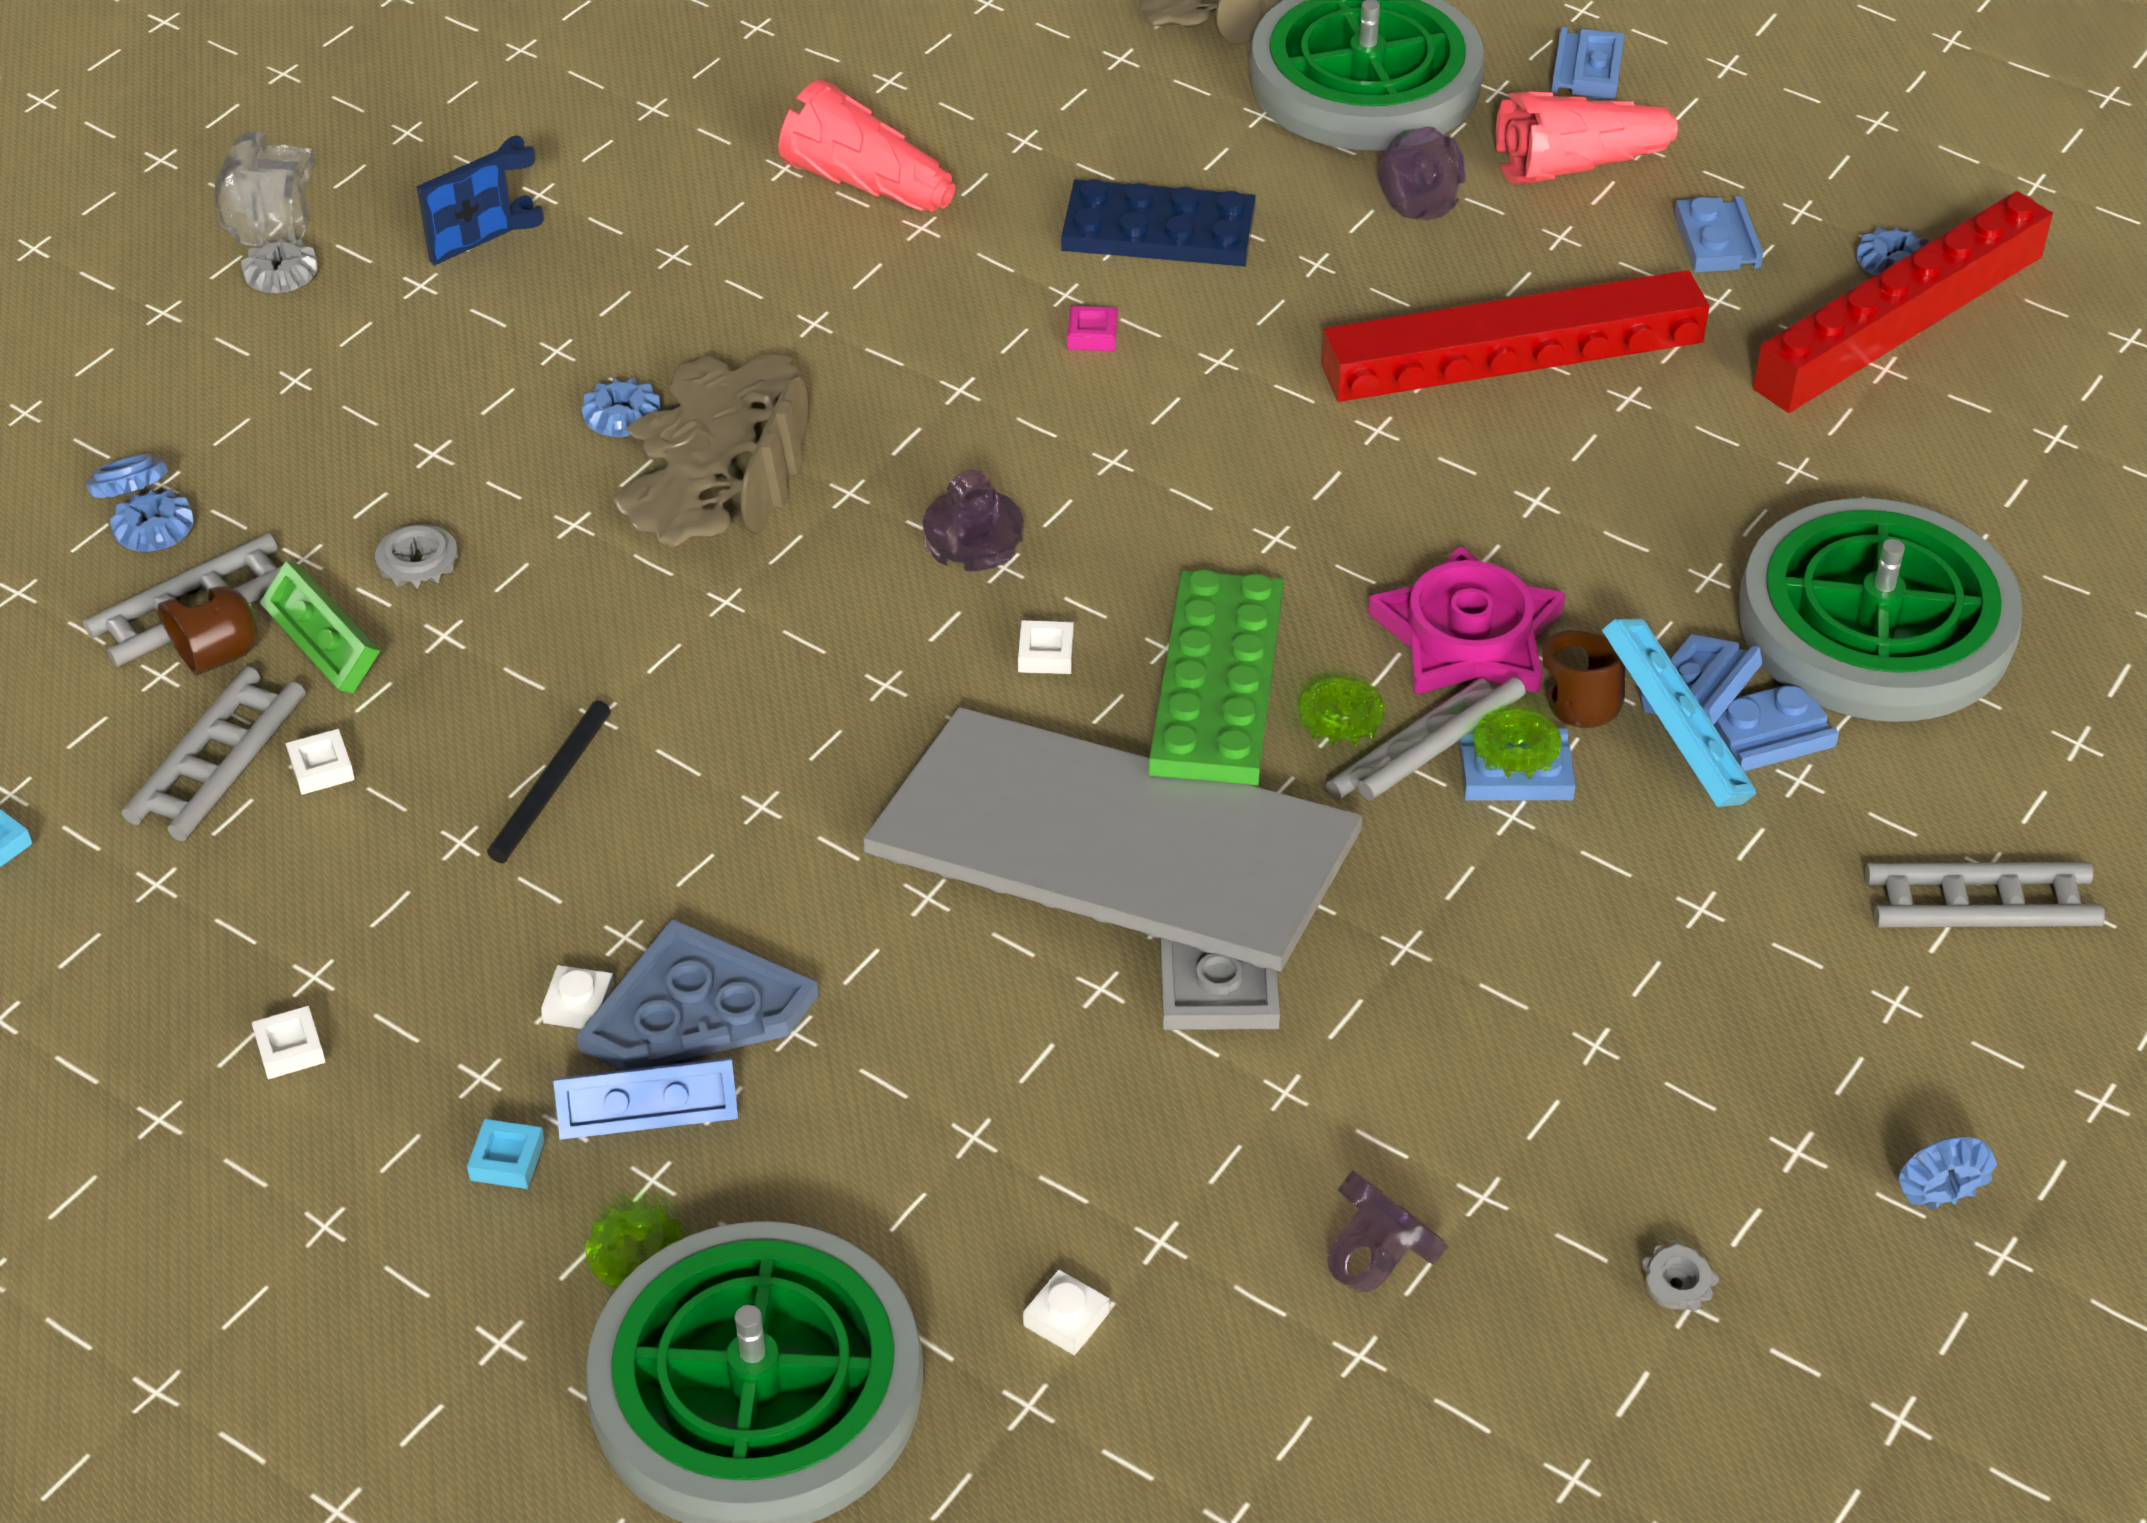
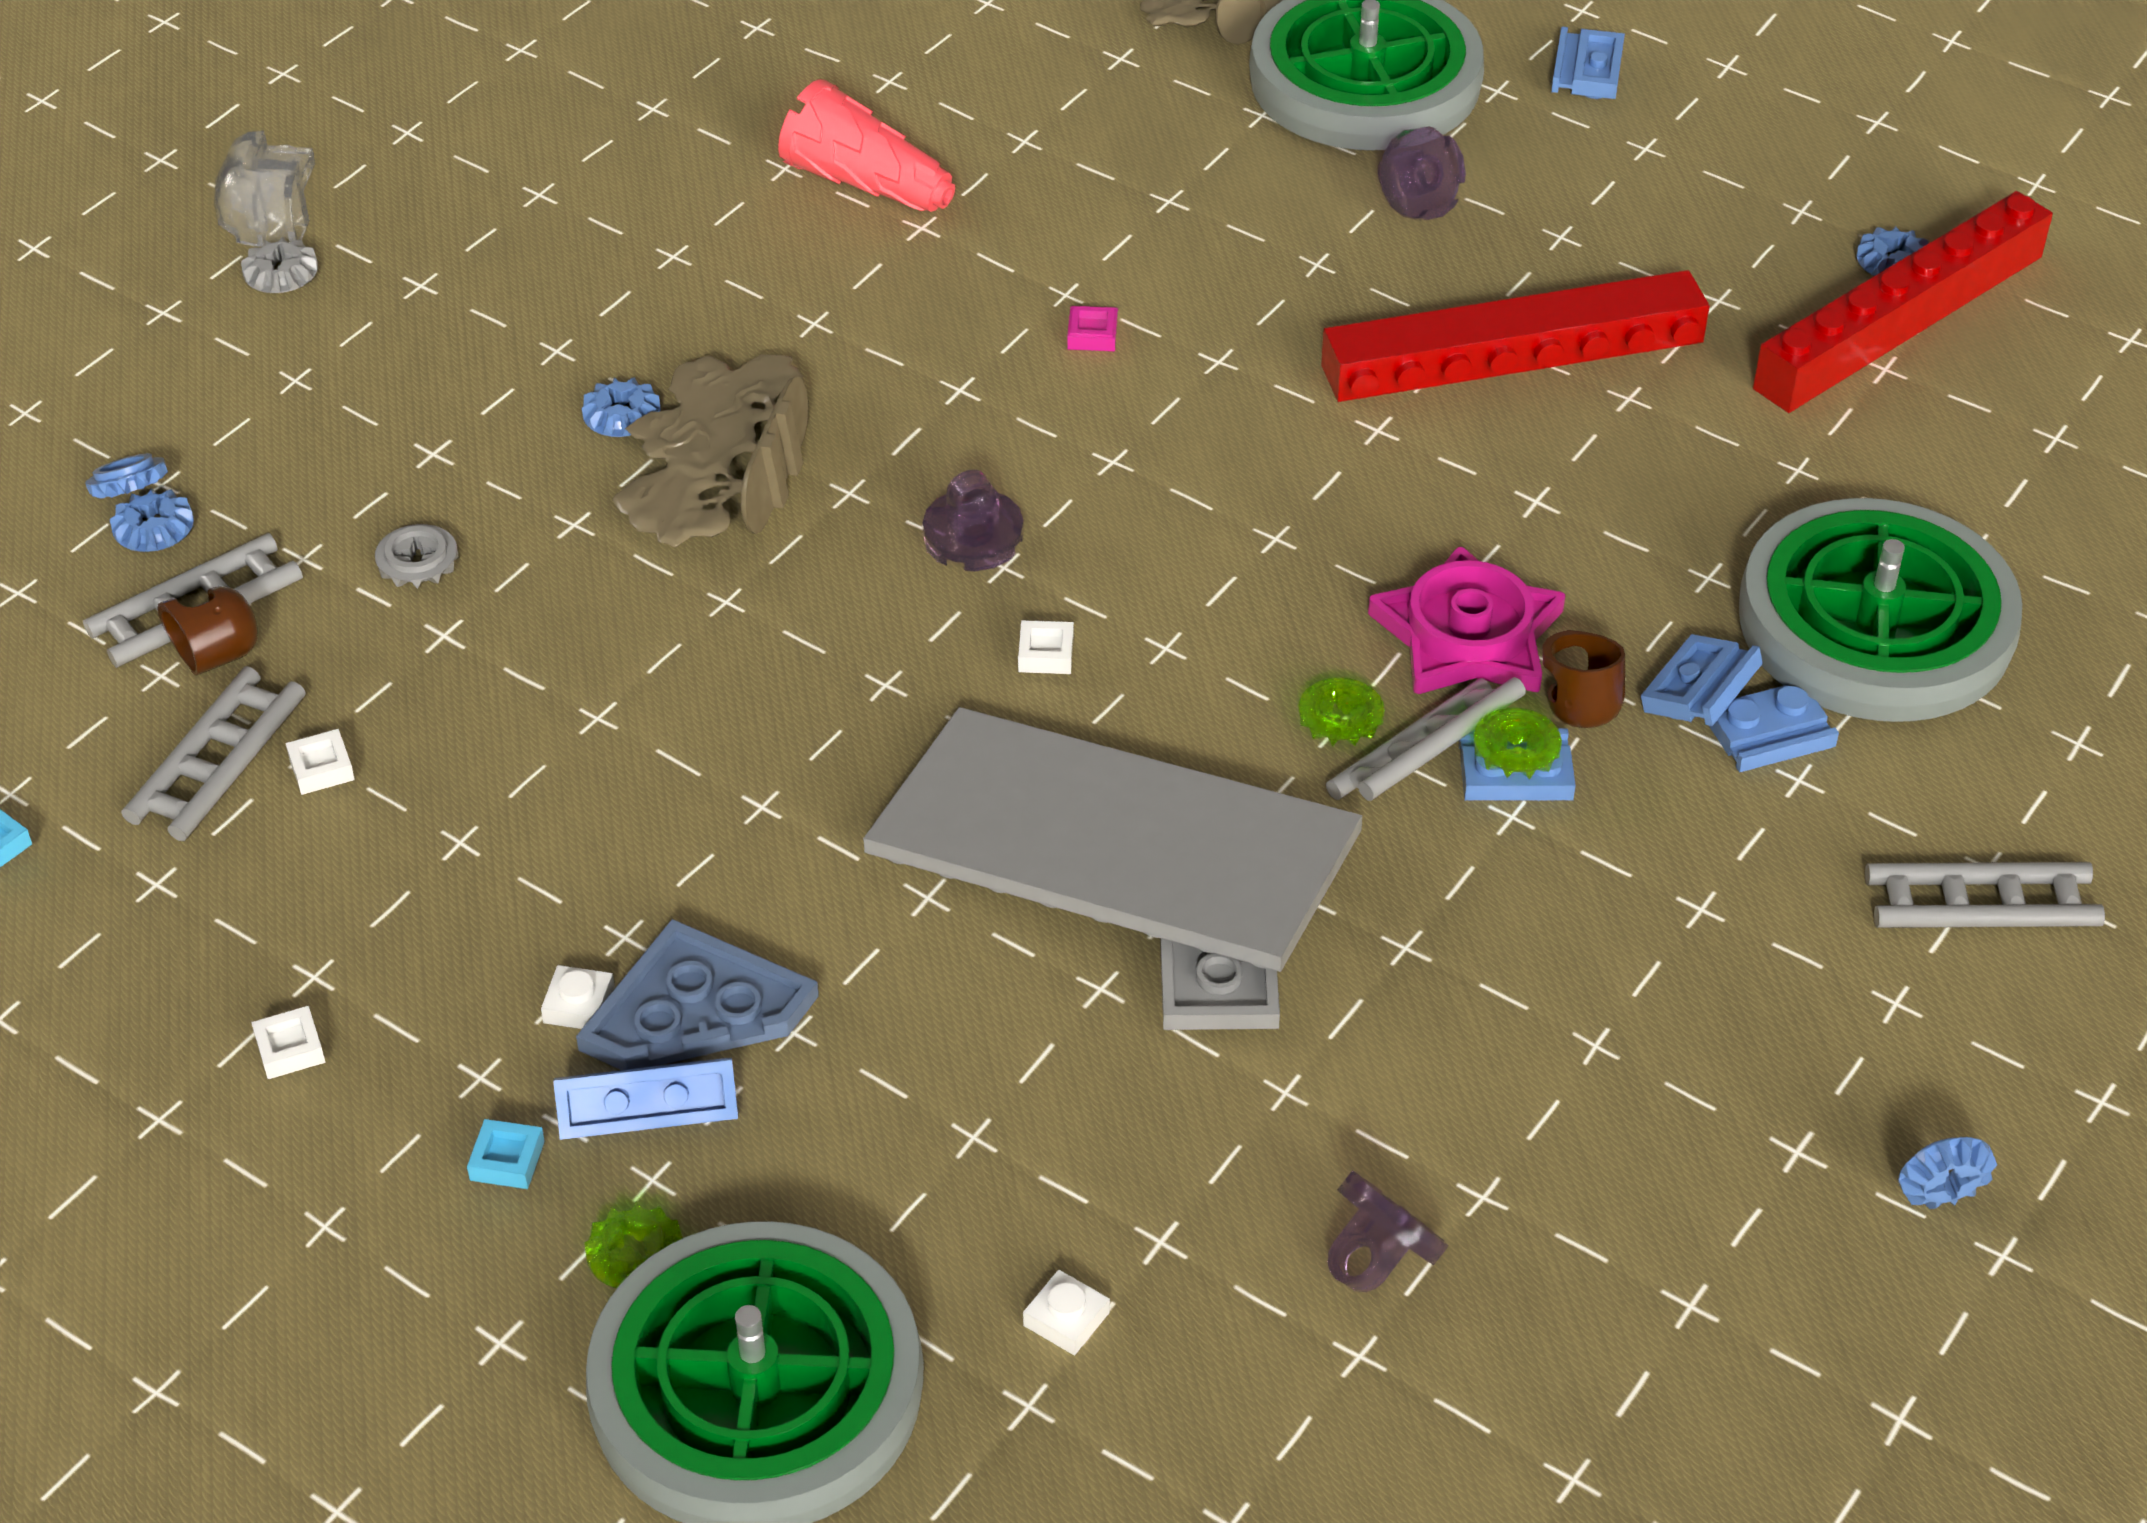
(319, 627): bright green plate -> none
(473, 203): dark blue flag -> none
(548, 782): black bar -> none
(1159, 222): dark blue plate -> none
(1217, 678): bright green plate -> none
(1575, 134): coral cone -> none
(1679, 712): medium azure tile -> none
(1682, 1268): light grey animal -> none
(1717, 234): medium blue plate -> none

